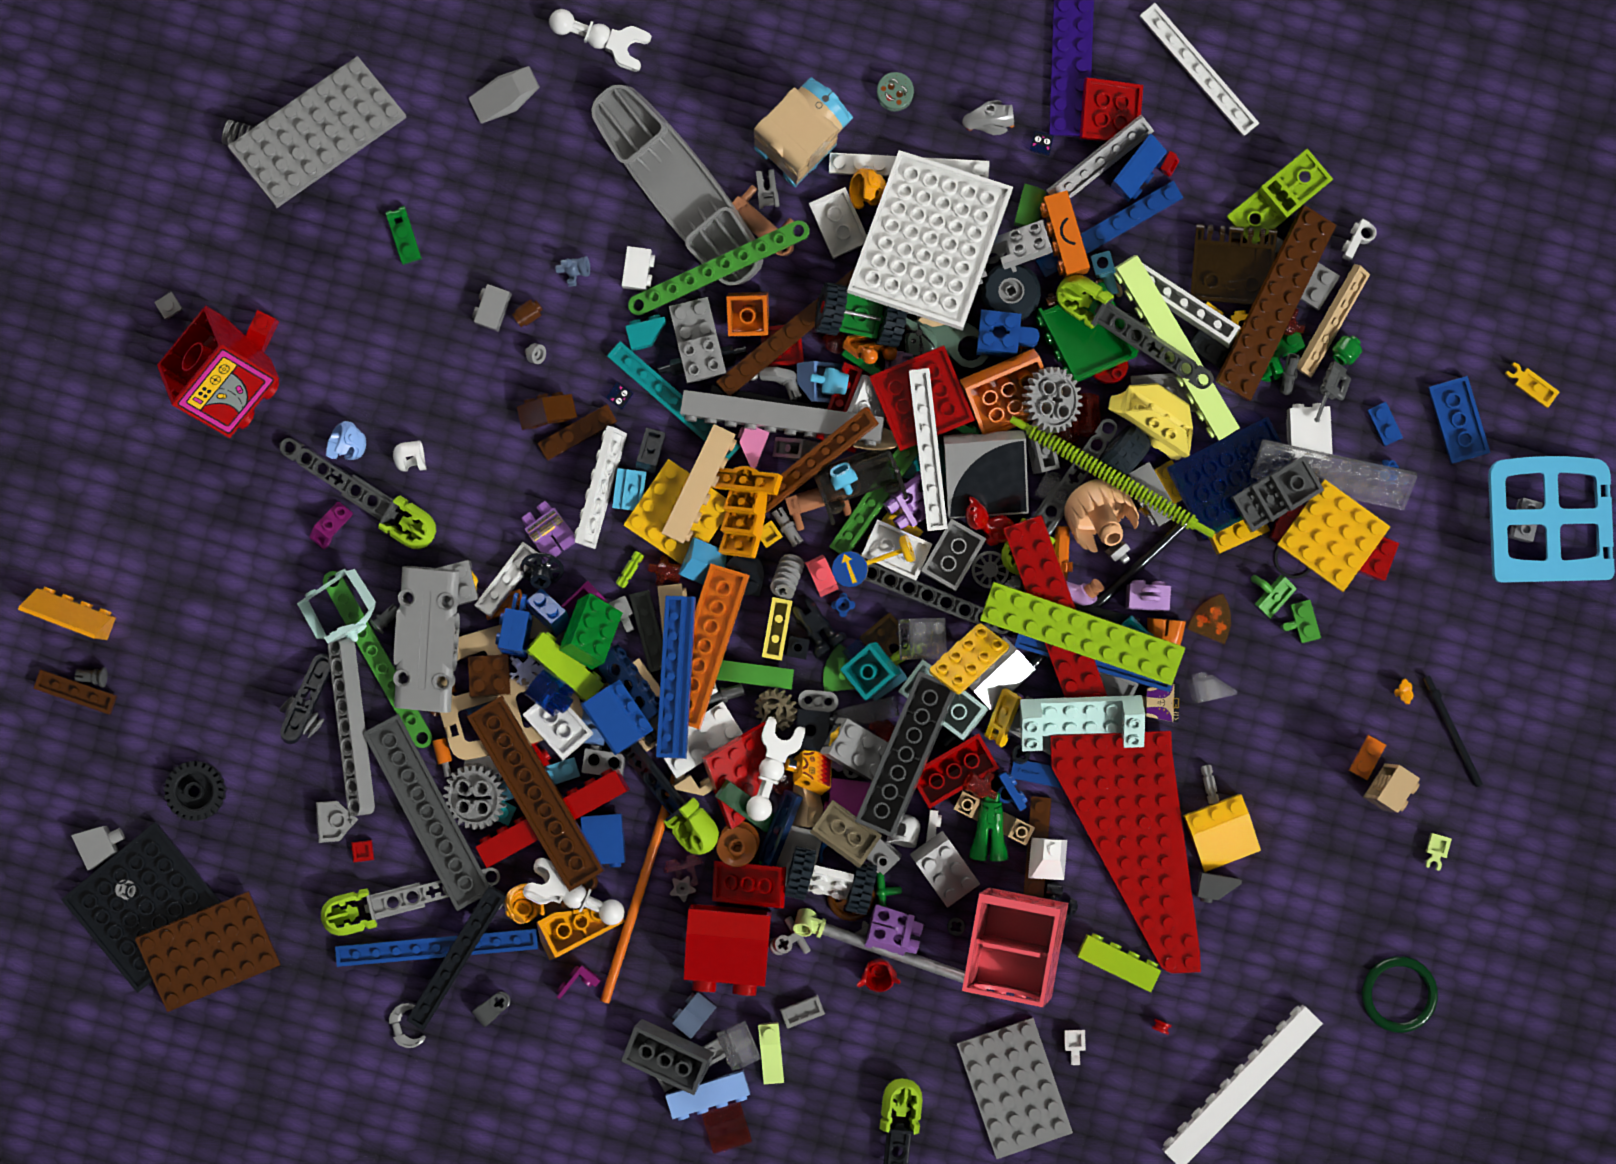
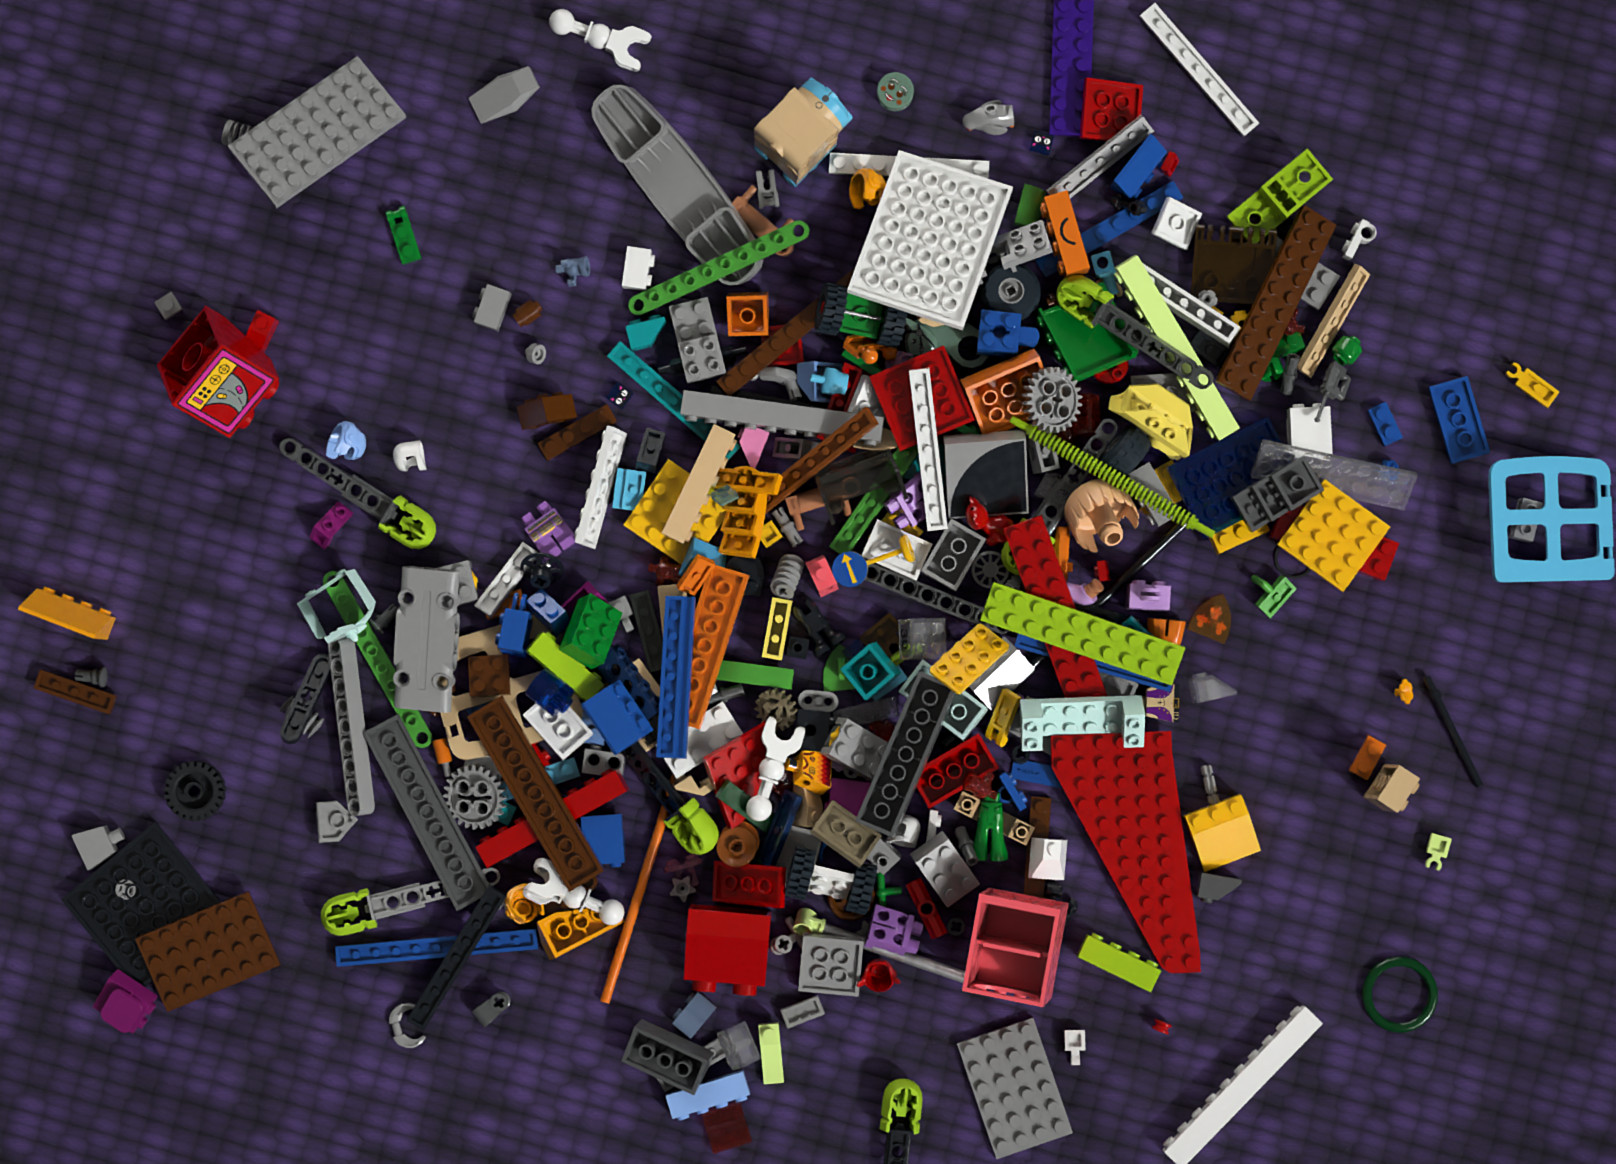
(125, 1003): none -> magenta brick
(362, 851): red tile -> none
(525, 669): white piece -> none
(589, 979): magenta bracket -> none
(629, 569): lime axle -> none
(696, 574): none -> orange plate
(724, 495): none -> clear light blue tile
(830, 964): none -> light grey plate
(834, 342): clear red piece -> none
(838, 222): white plate -> none
(842, 477): medium azure piece -> none
(848, 604): blue plate -> none
(931, 920): none -> red piece
(966, 846): none -> dark grey pin
(1102, 571): none -> red plate
(1118, 552): light grey tile -> none
(1135, 207): none -> black bar
(1176, 223): none -> white tile
(1208, 294): none -> light grey plate
(1303, 621): bright green plate -> none

